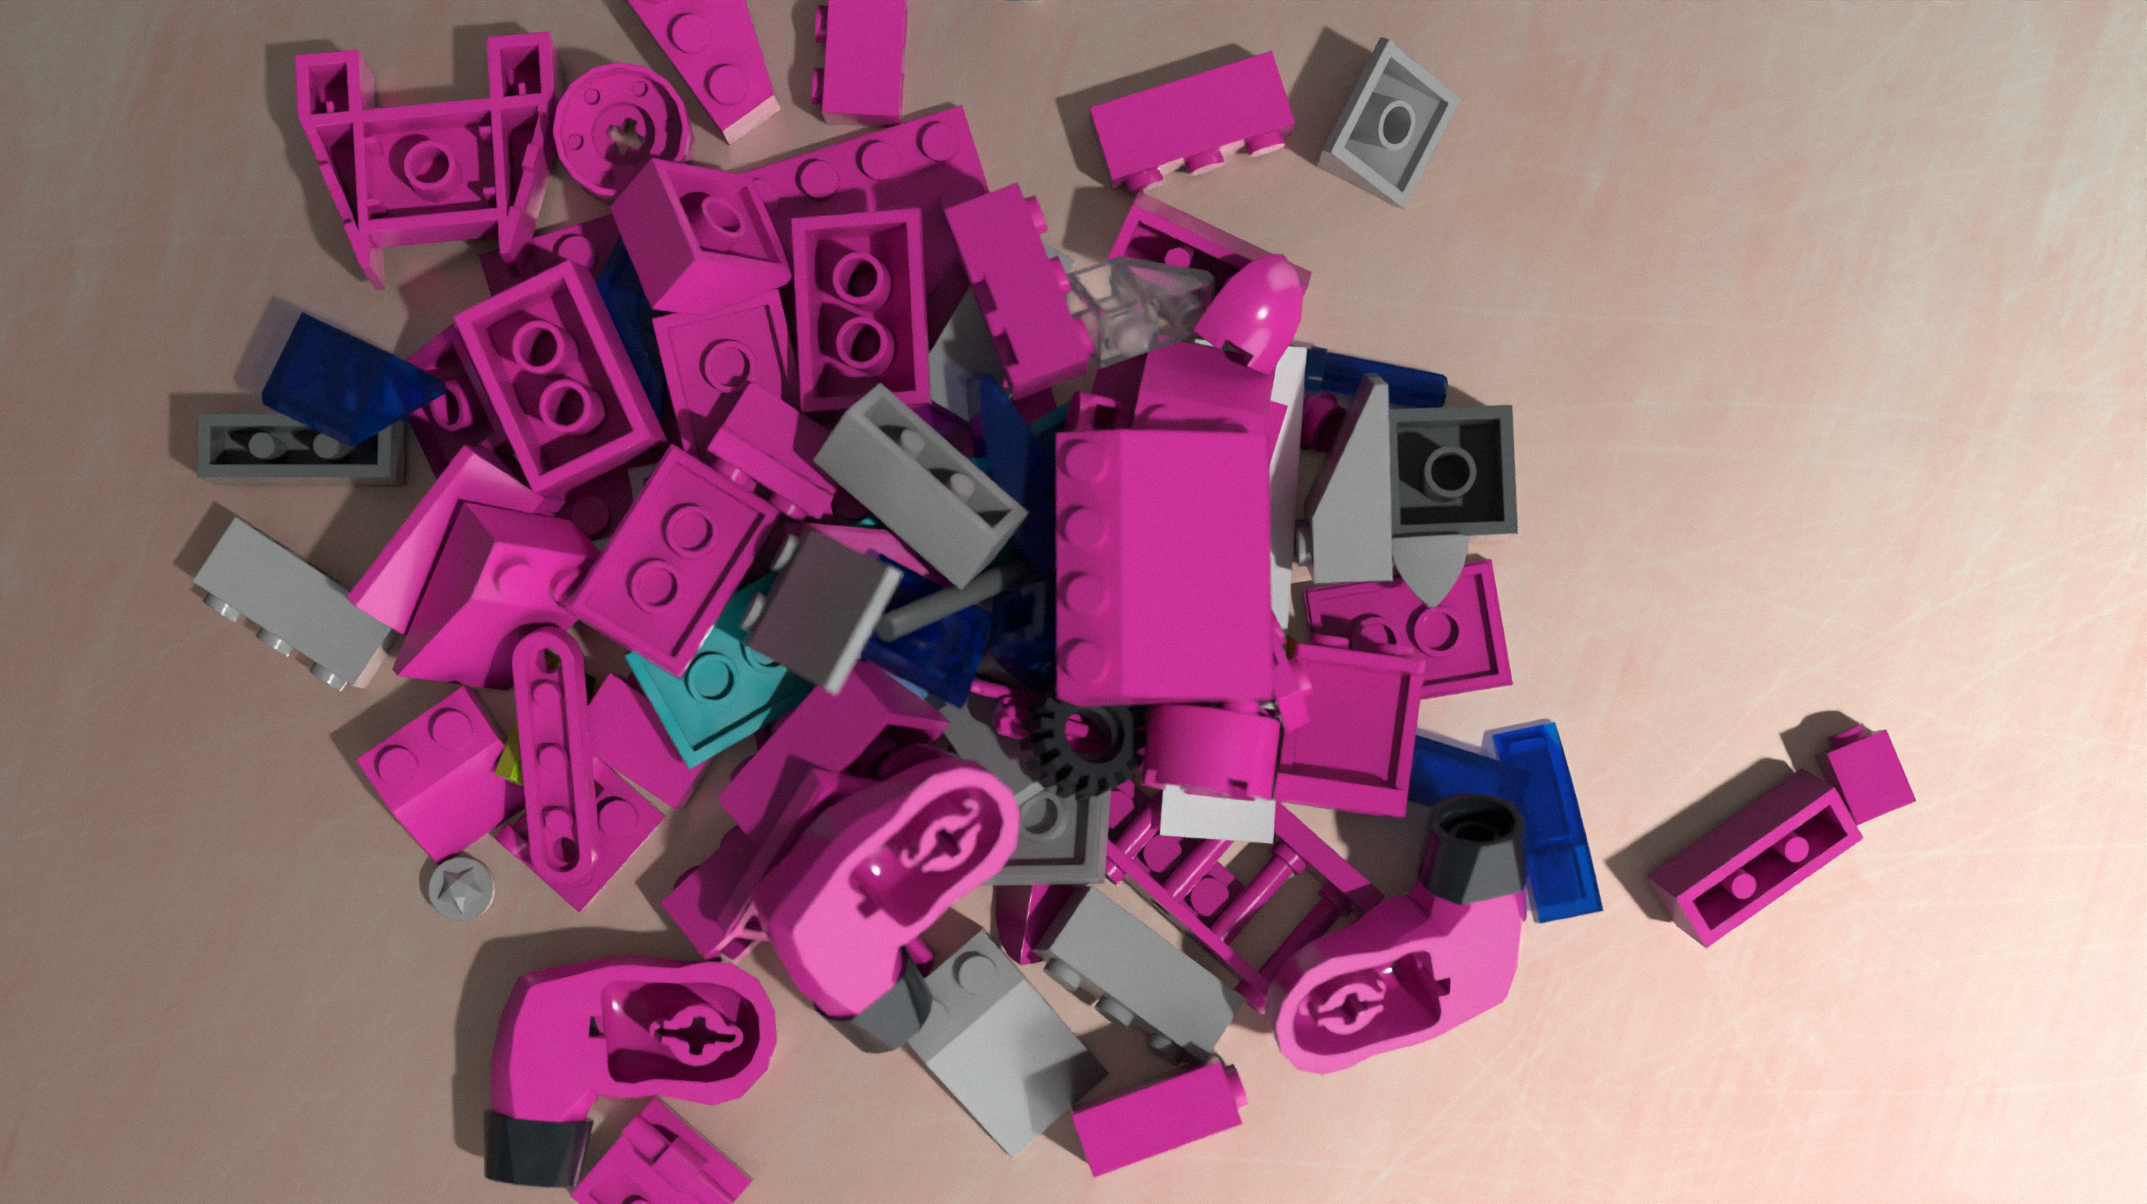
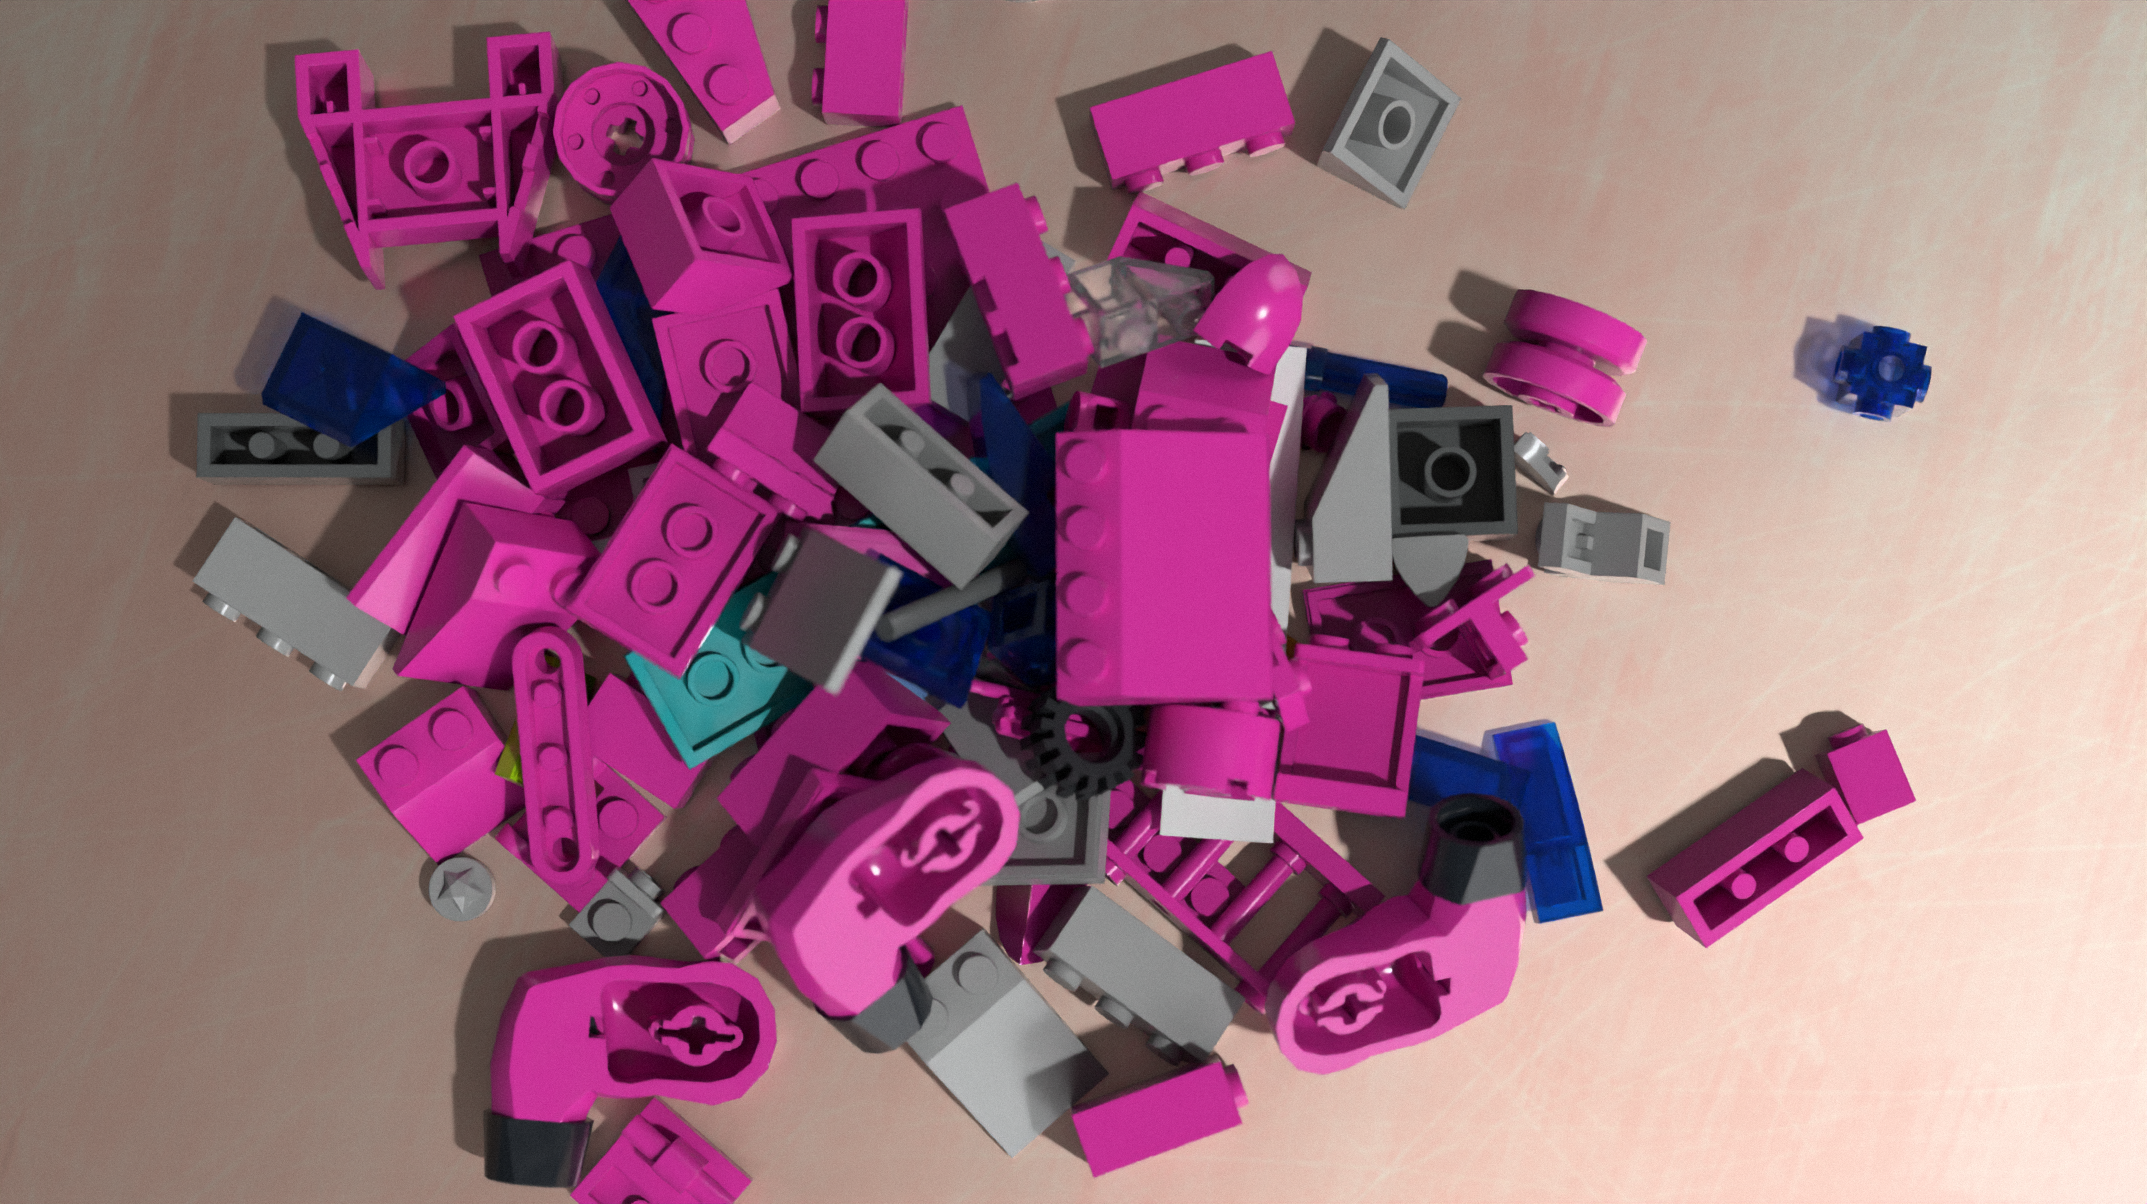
(621, 912): none -> light grey bracket
(1491, 636): none -> dark pink bracket
(1533, 460): none -> light grey tile
(1565, 357): none -> dark pink wheel
(1602, 545): none -> light grey brick
(1863, 385): none -> clear blue brick

